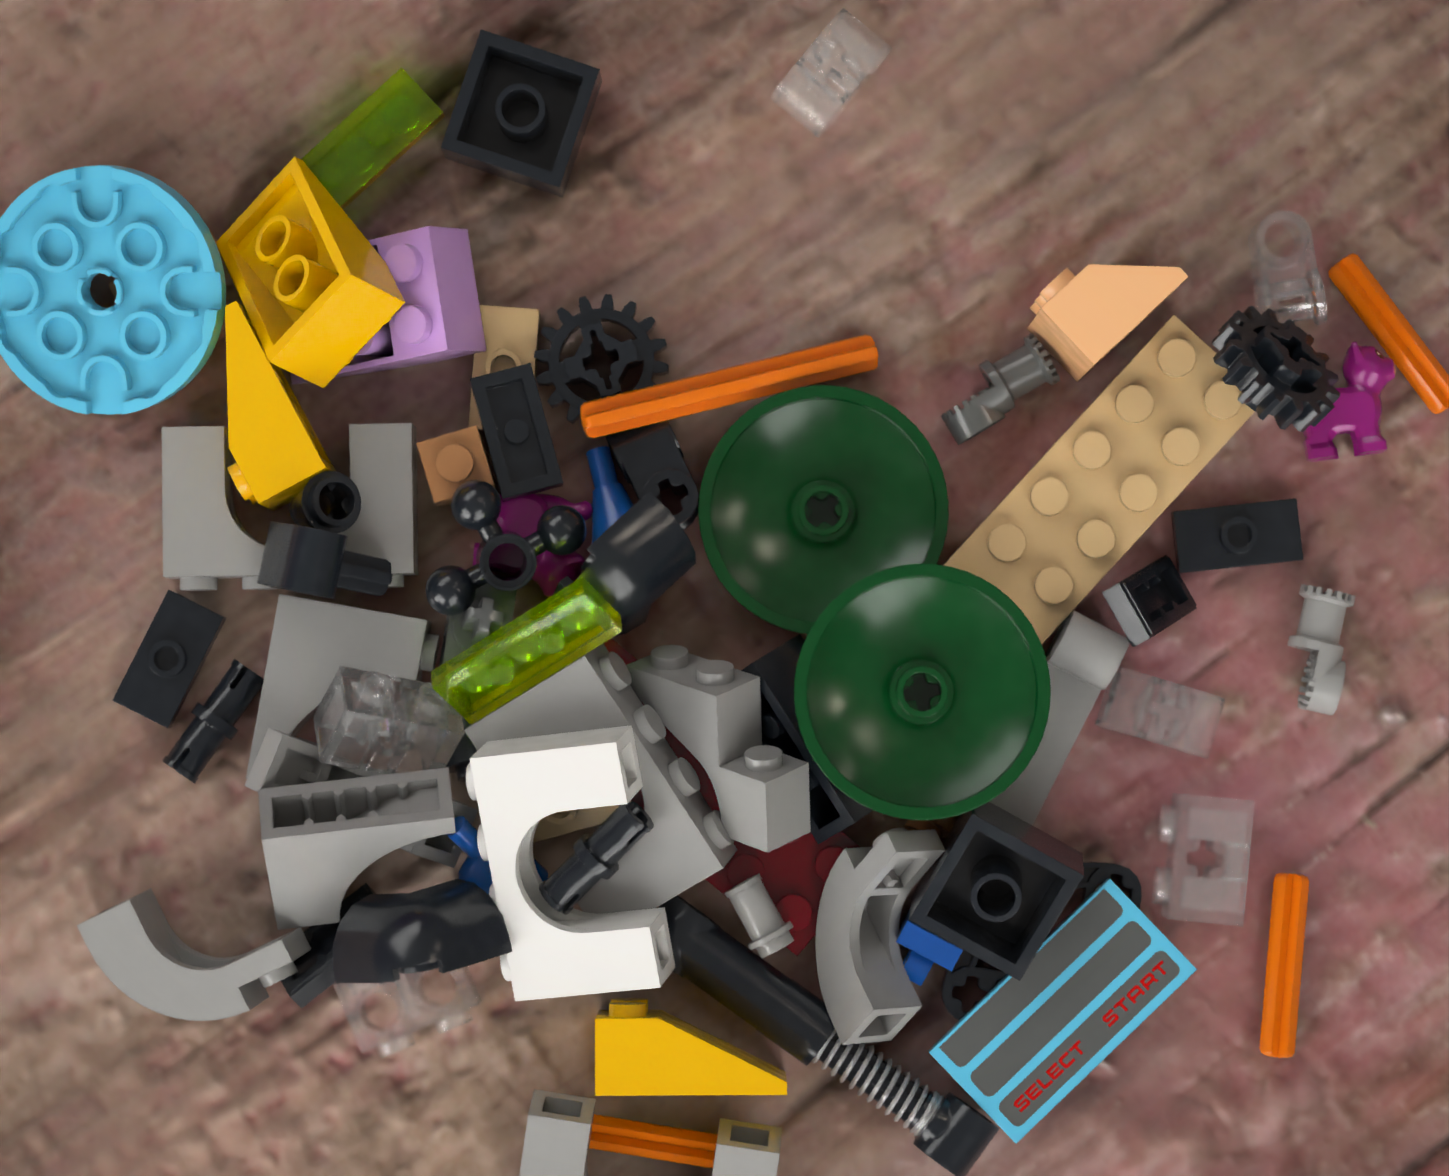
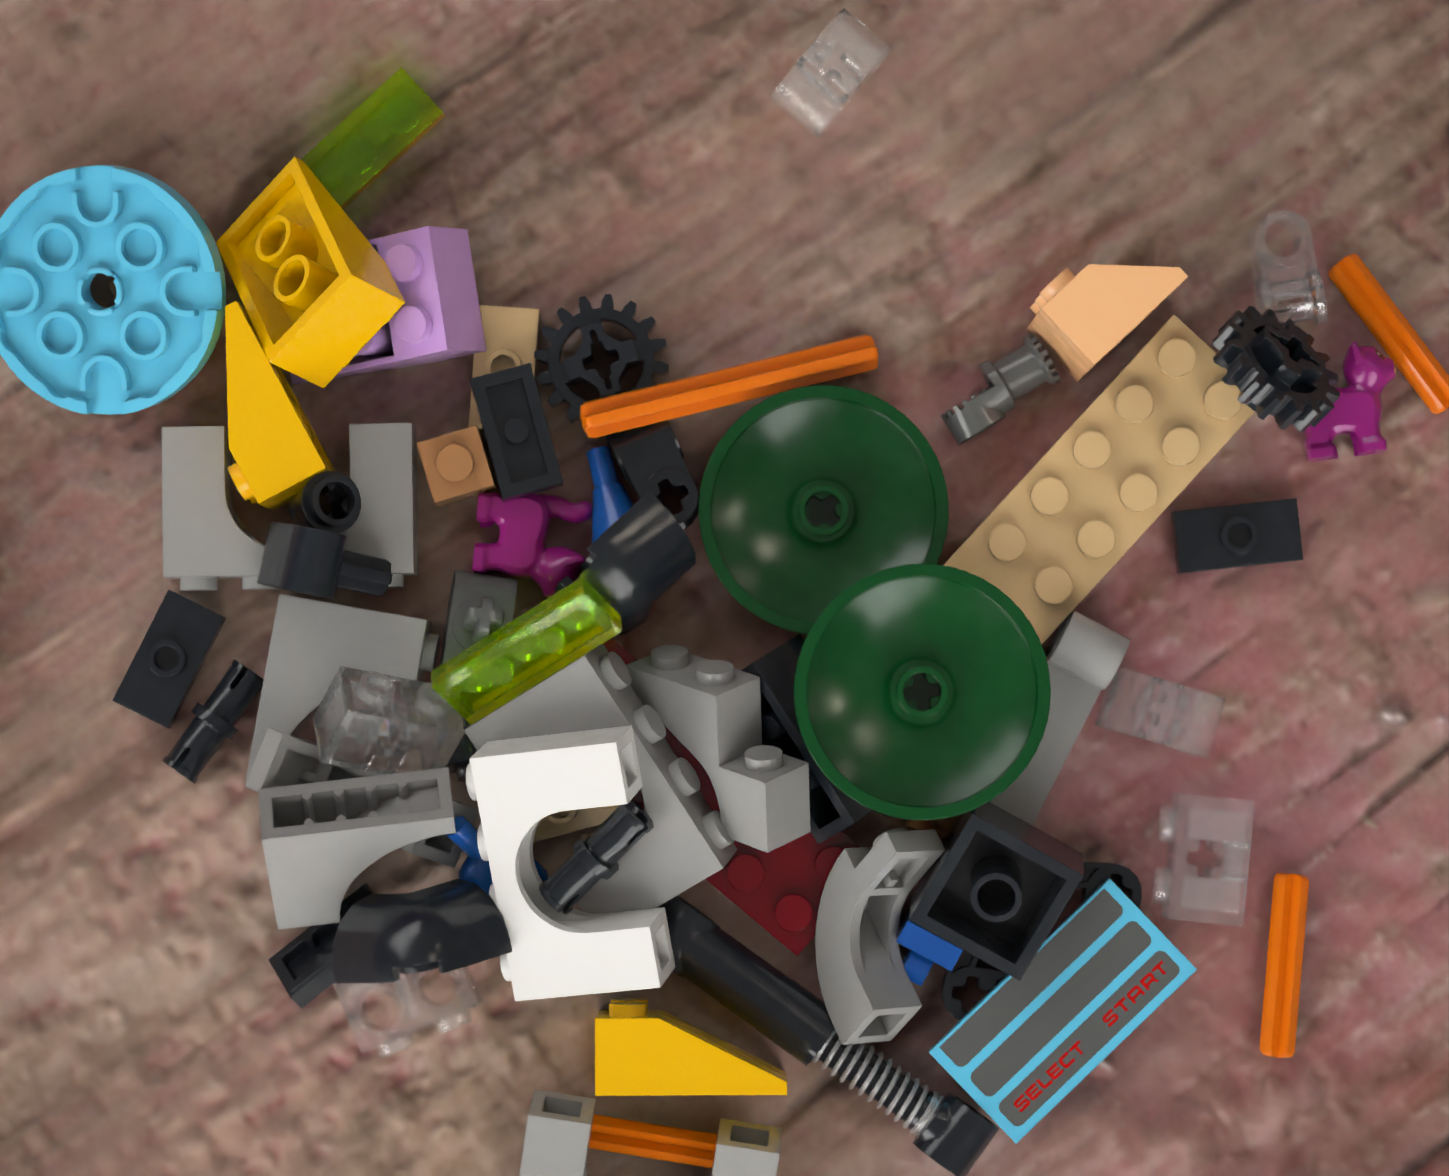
(165, 975): light grey arch -> none
(477, 507): black piece -> none
(521, 113): black brick -> none
(760, 916): light grey pin -> none
(1149, 600): black plate -> none
(1320, 635): light grey connector -> none

